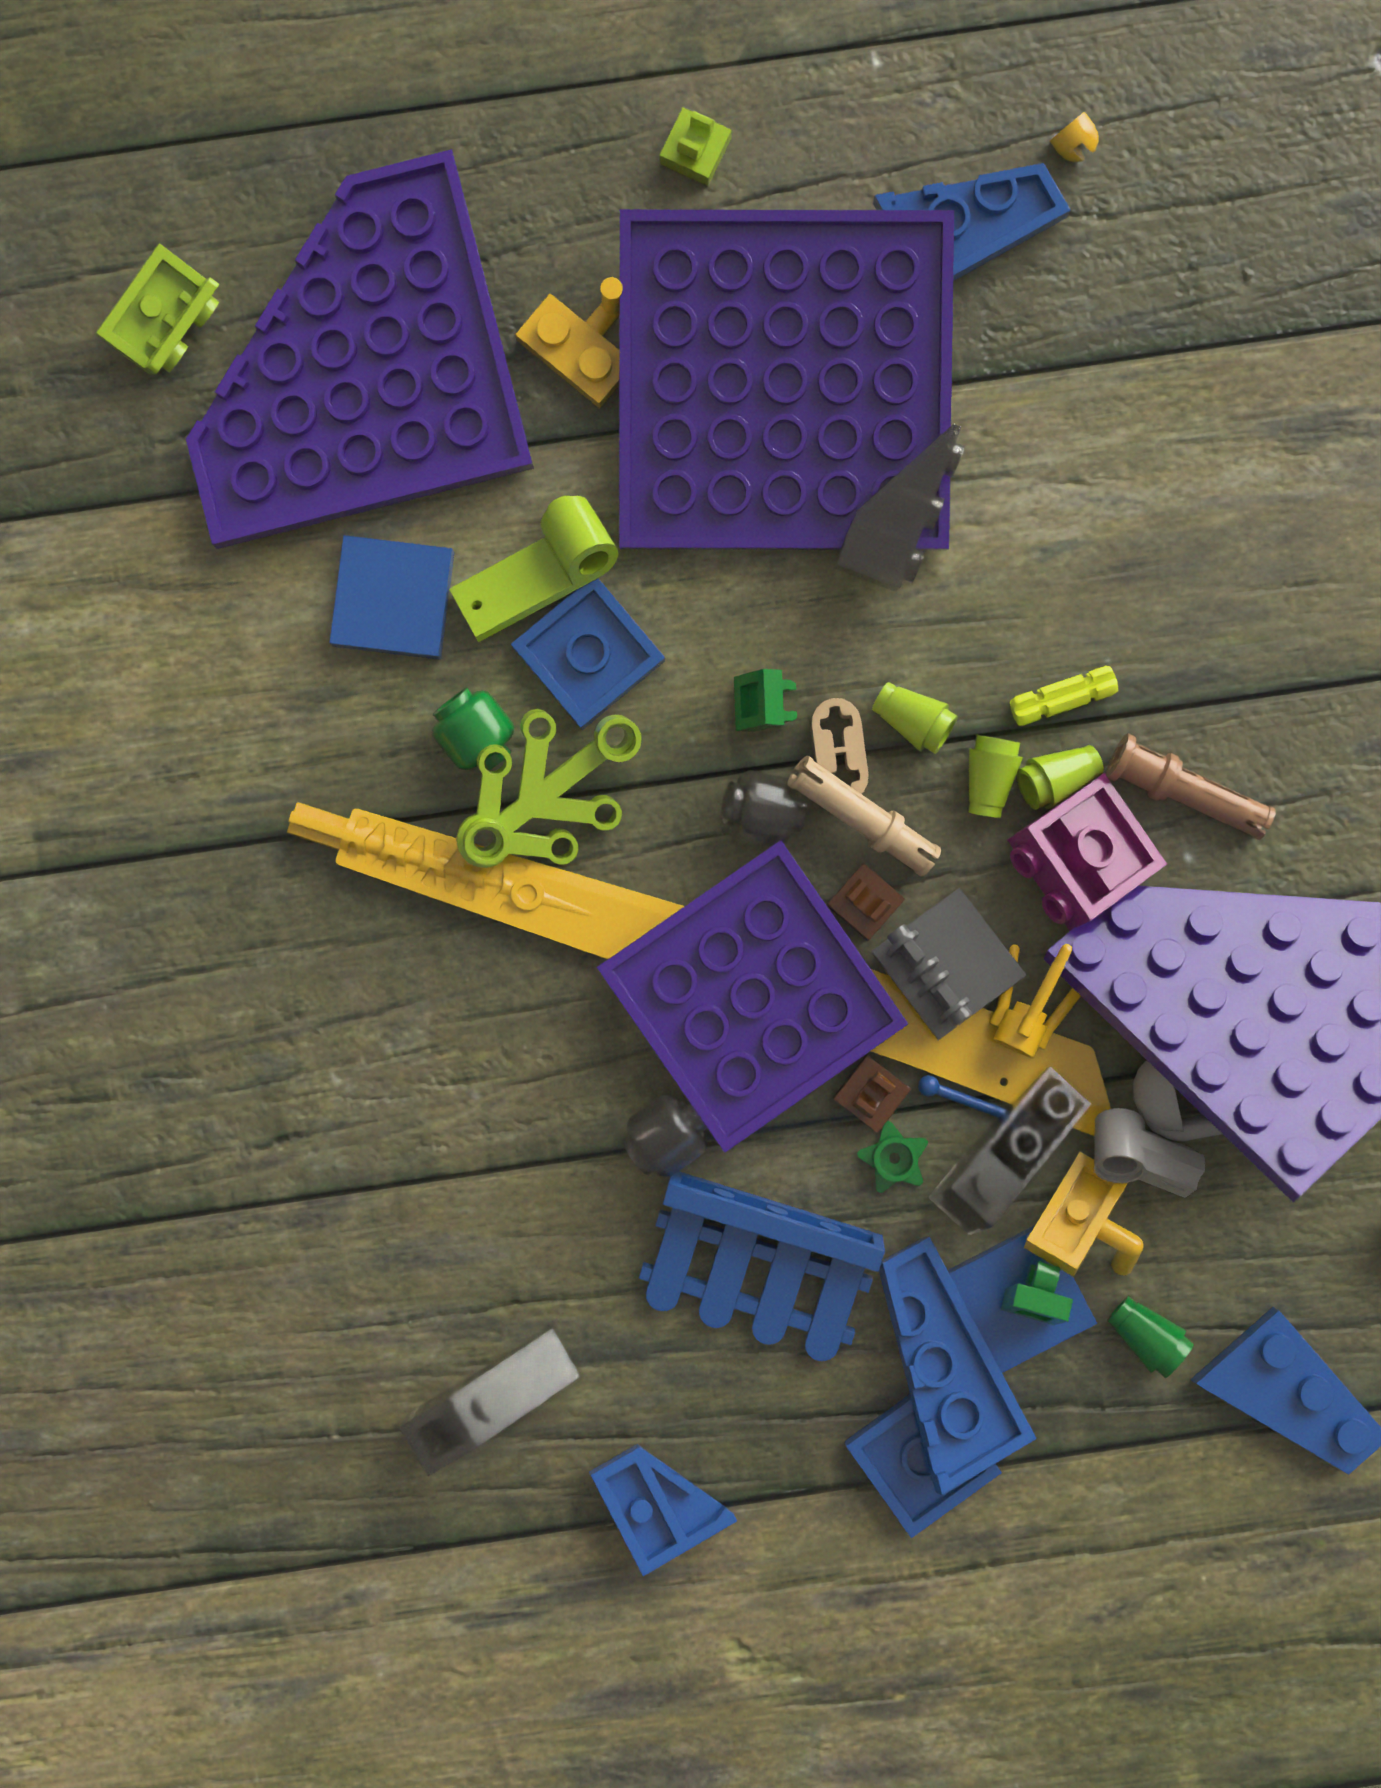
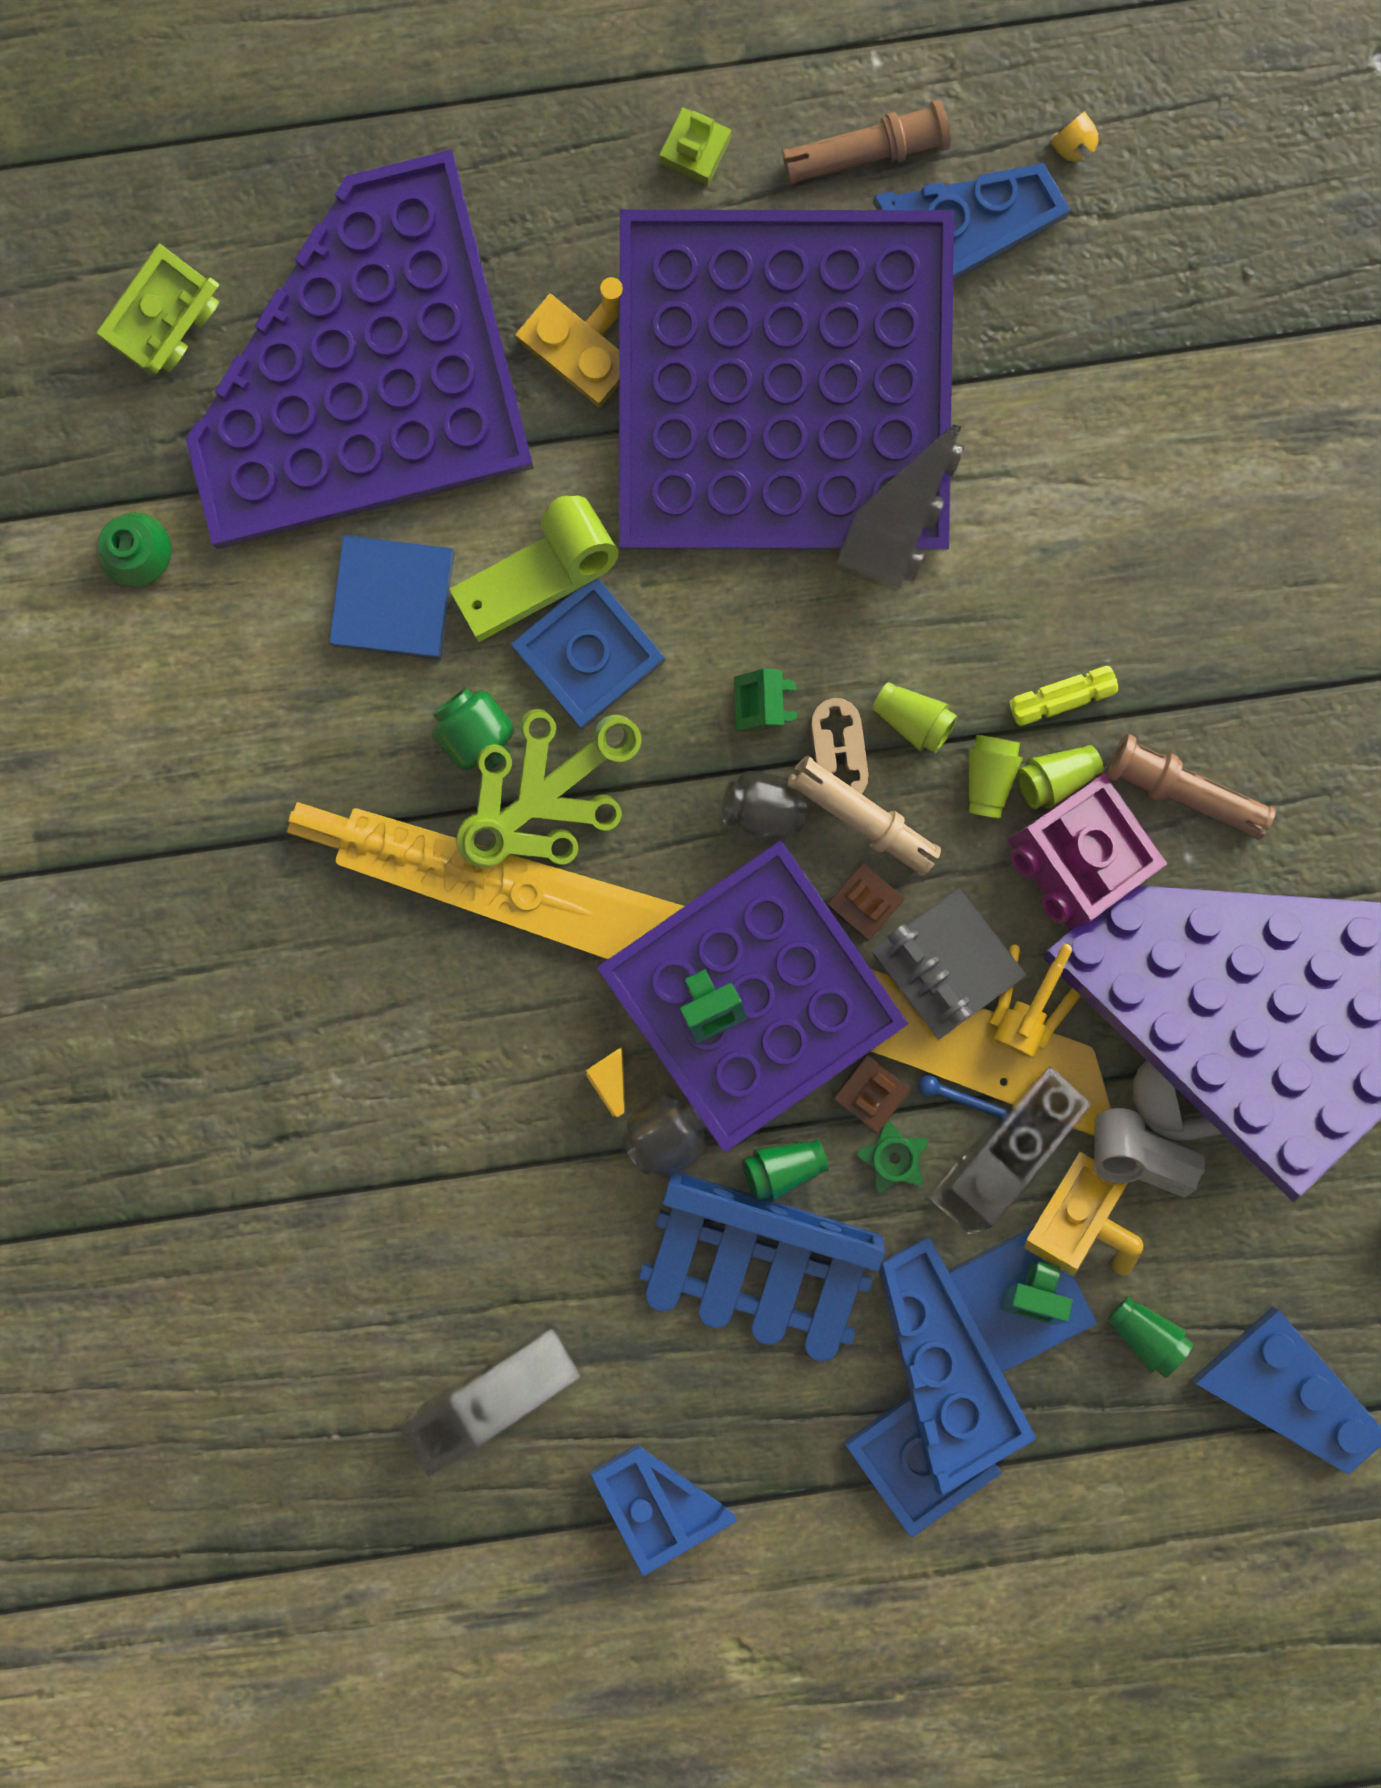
(133, 549): none -> green cone
(608, 1081): none -> yellow slope
(711, 1009): none -> green tile
(783, 1168): none -> green cone
(892, 138): none -> medium nougat pin

